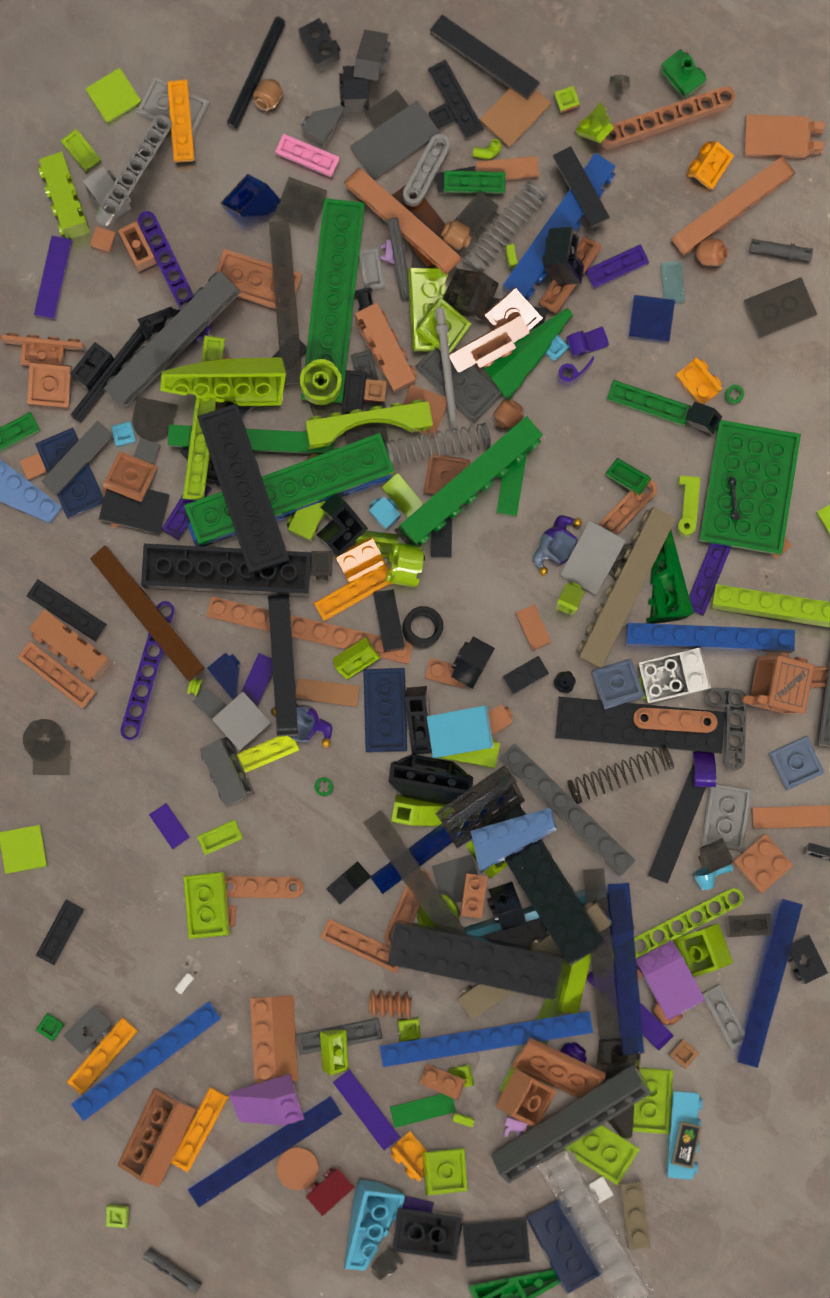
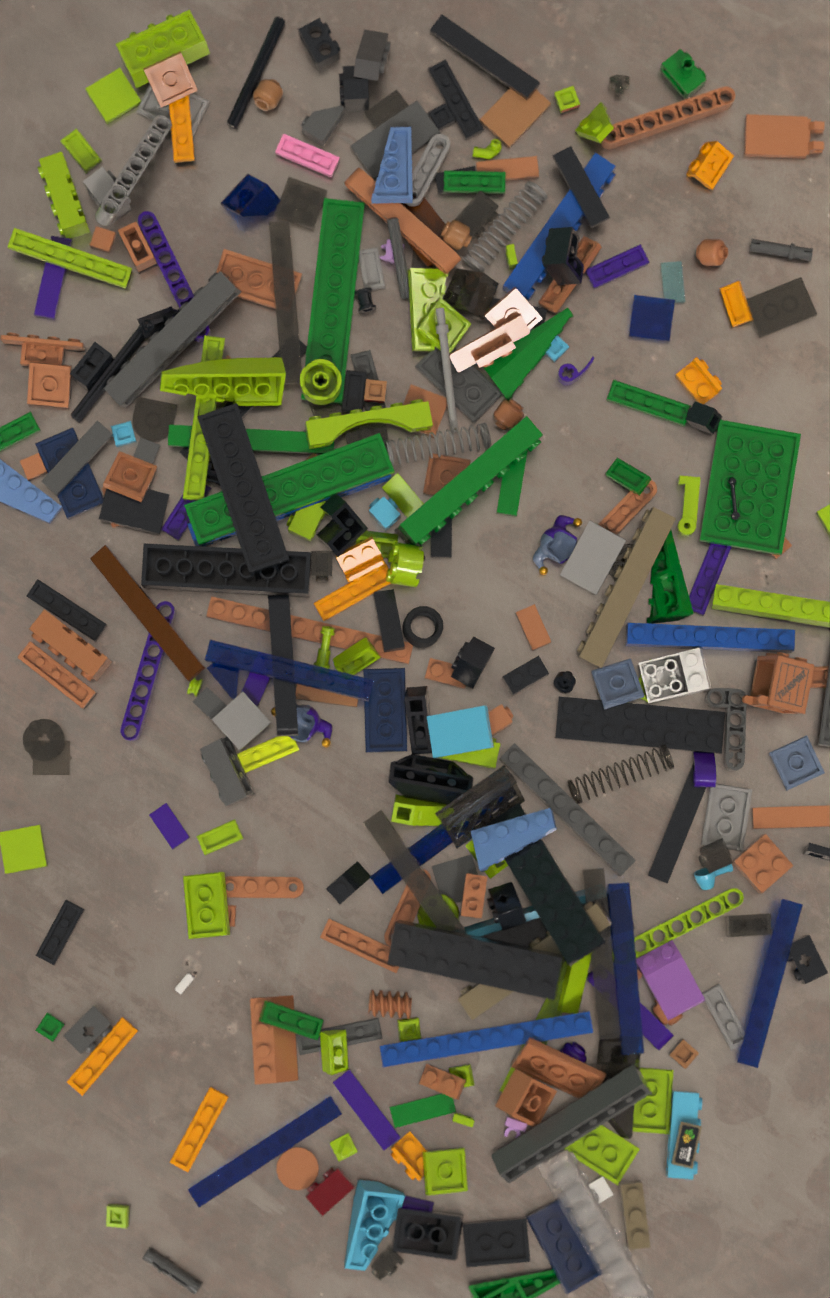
(69, 258): none -> lime plate
(146, 1060): blue brick -> none
(156, 1137): nougat slope -> none
(160, 41): none -> lime piece
(170, 79): none -> nougat tile
(268, 1102): medium lavender slope -> none
(289, 670): none -> clear blue tile
(291, 1020): none -> green tile
(324, 652): none -> lime piece
(330, 787): green bush -> none
(343, 1147): none -> lime tile
(384, 348): nougat wedge -> none
(395, 172): none -> medium blue wing
(570, 598): lime slope -> none
(584, 343): dark purple panel -> none
(675, 720): nougat plate -> none
(704, 950): lime slope -> none
(730, 400): green bush -> none
(733, 205): nougat beam -> none
(736, 304): none -> light orange tile

